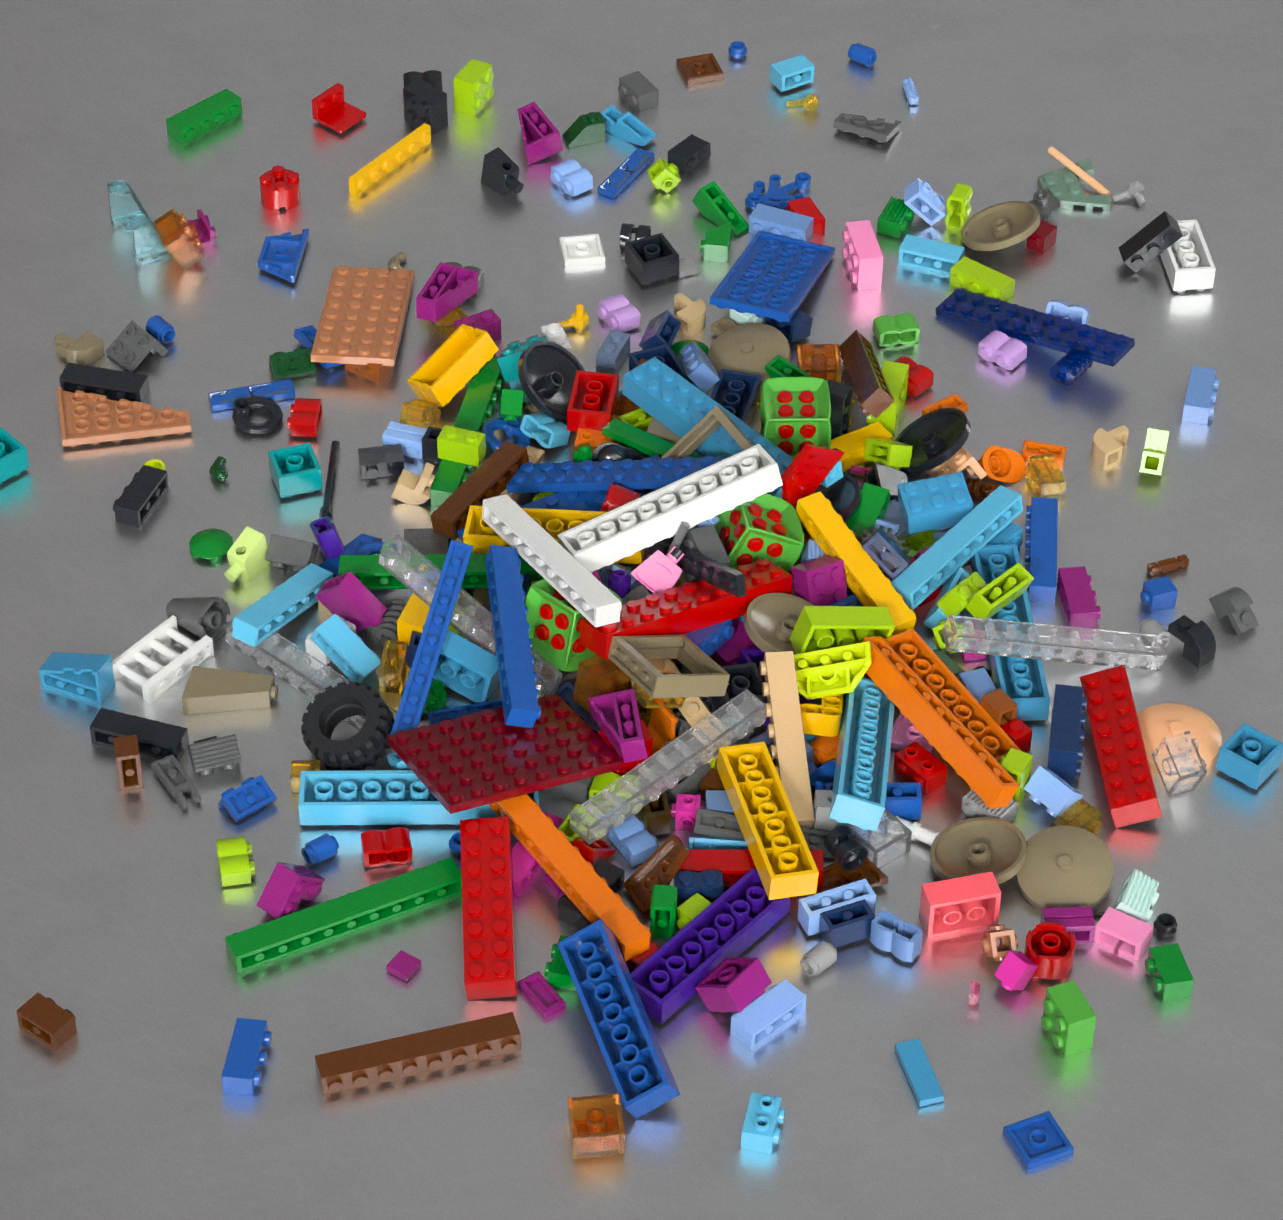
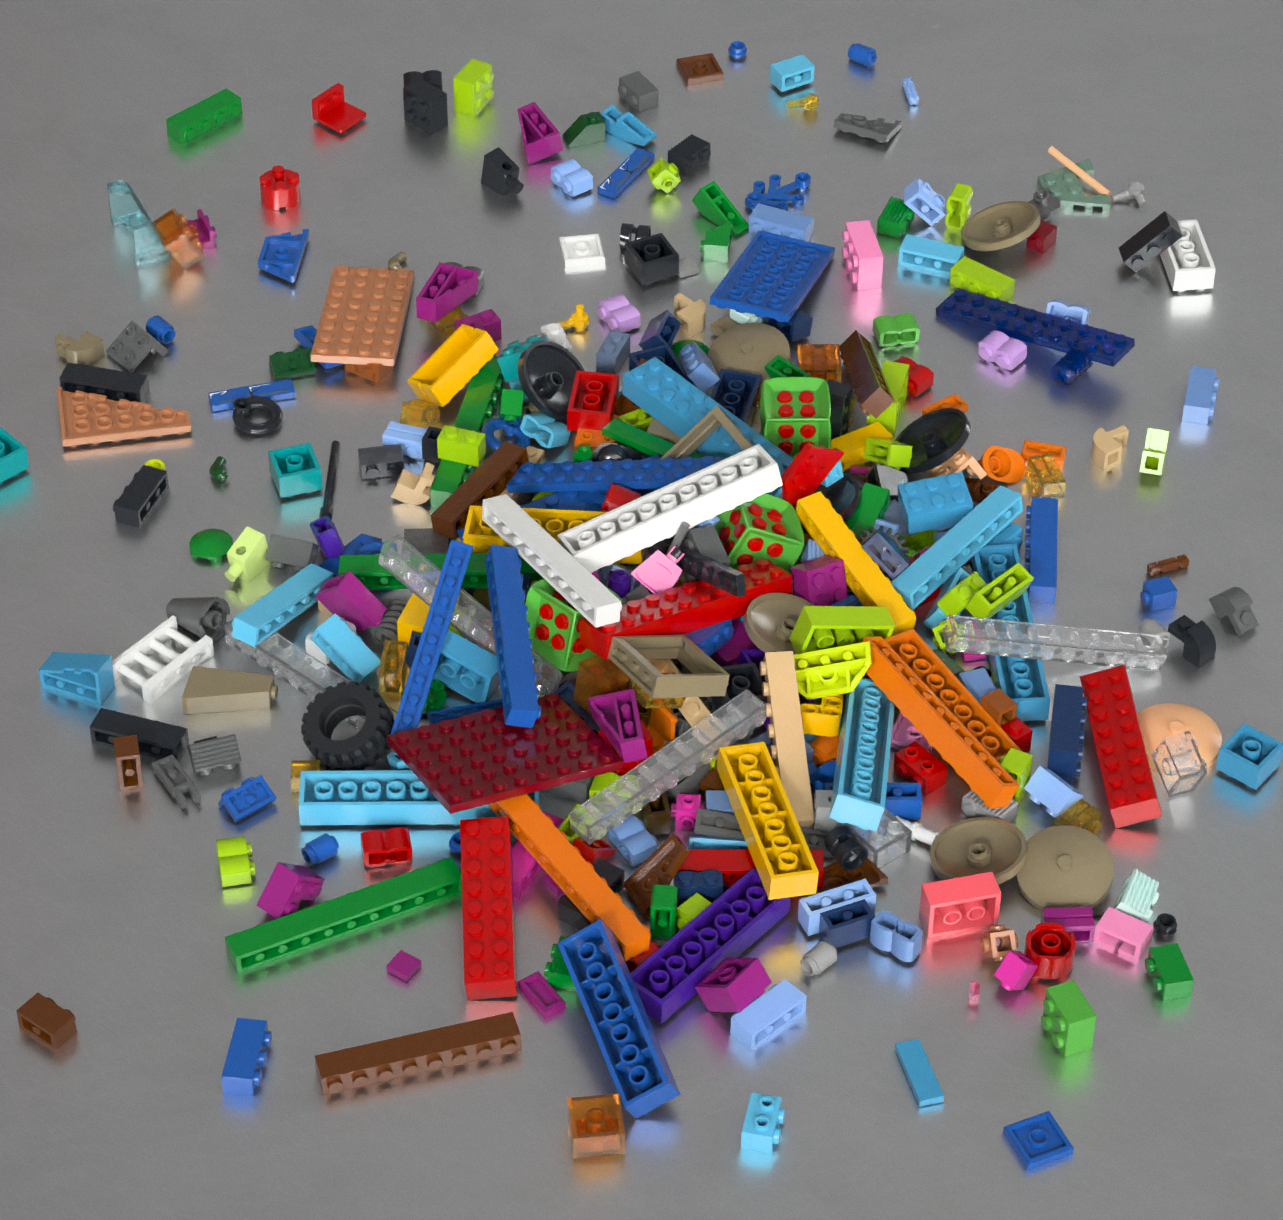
(305, 417): red brick -> none
(389, 159): yellow plate -> none
(807, 207): red slope -> none
(1078, 597): magenta brick -> none

